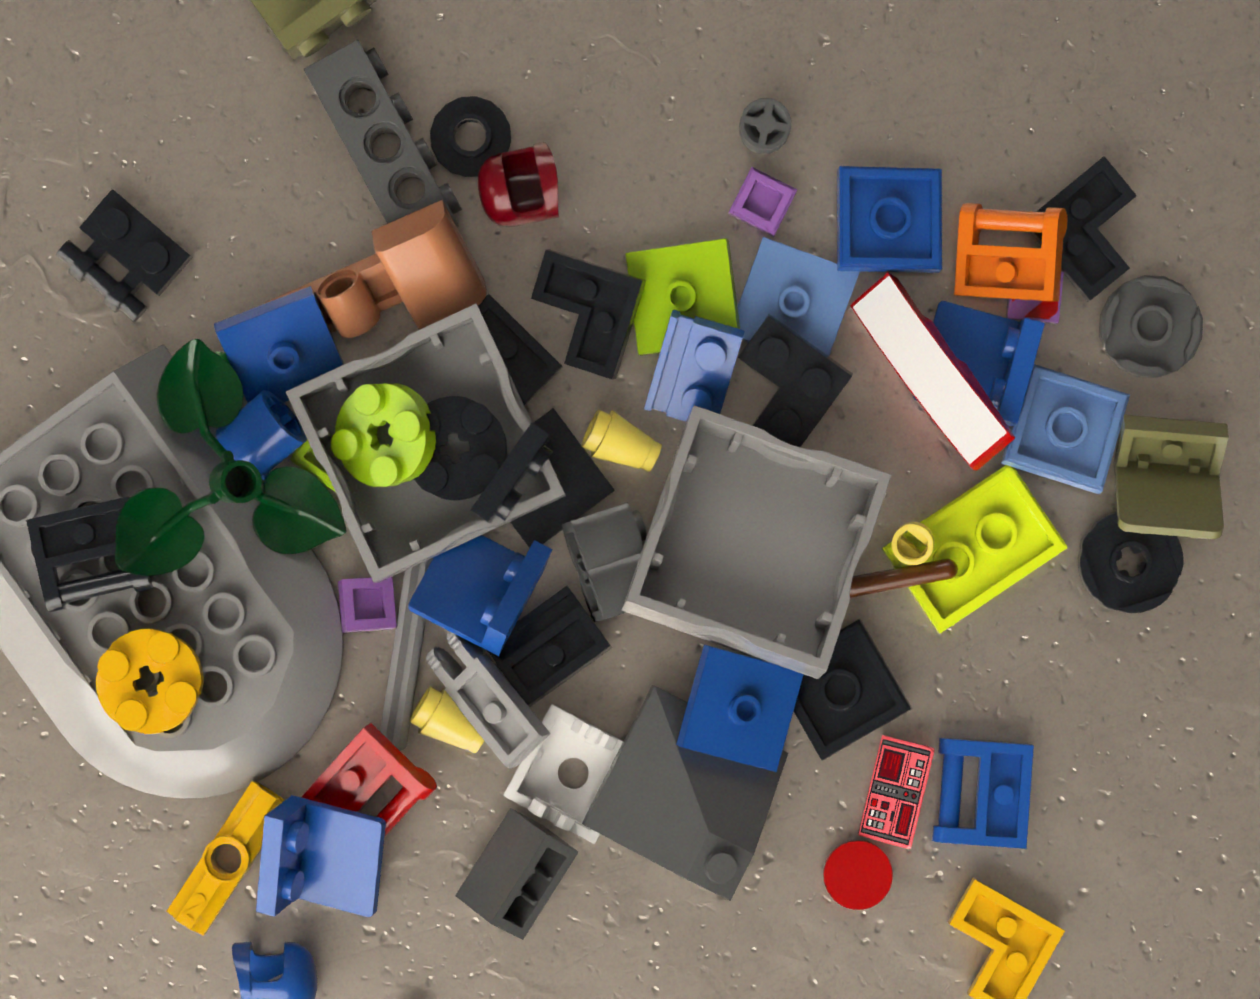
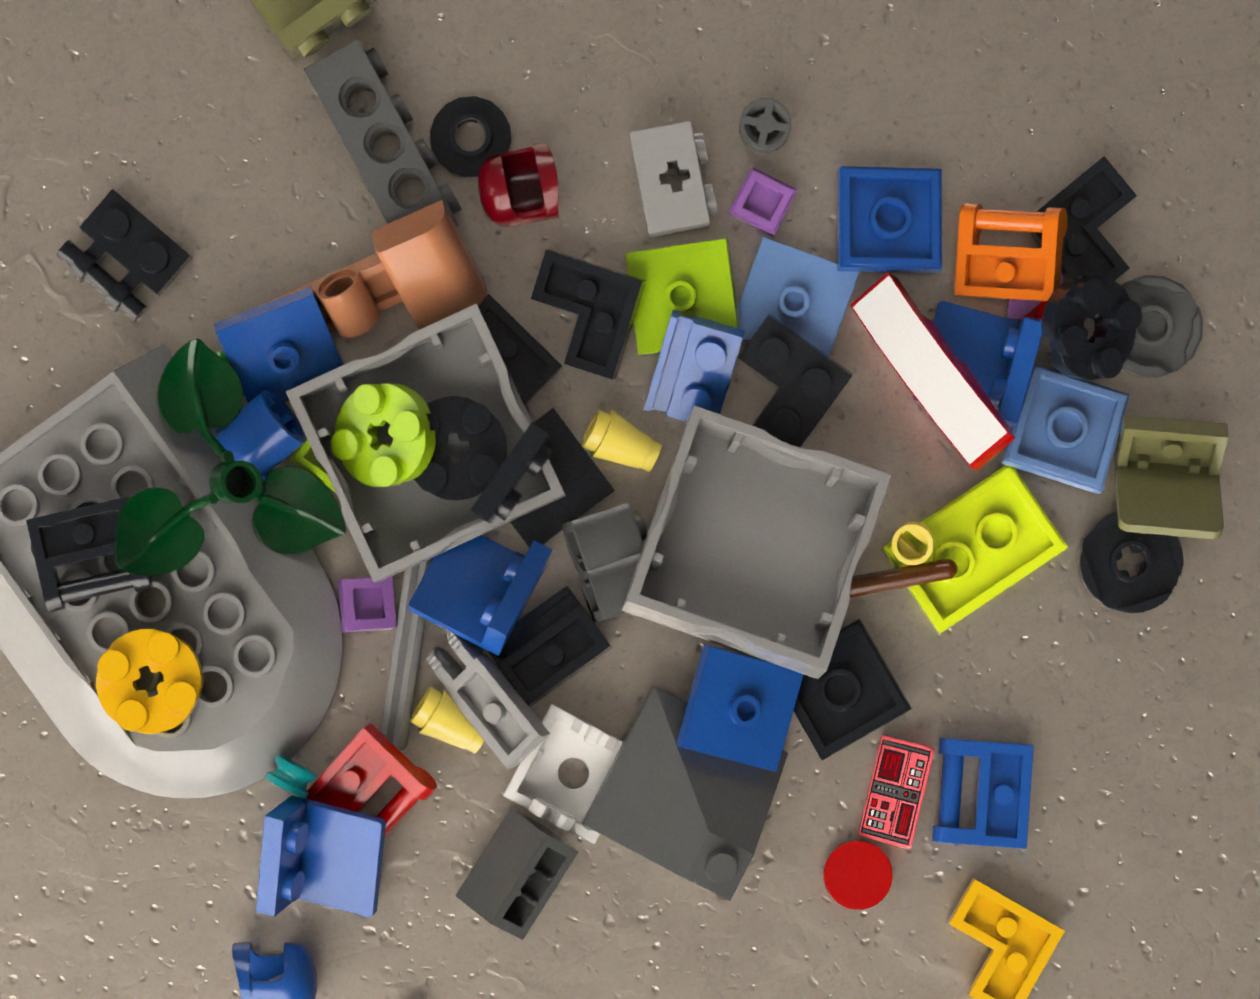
(209, 884): yellow piece -> none
(291, 776): none -> teal bush
(655, 152): none -> light grey brick
(1114, 331): none -> black plate

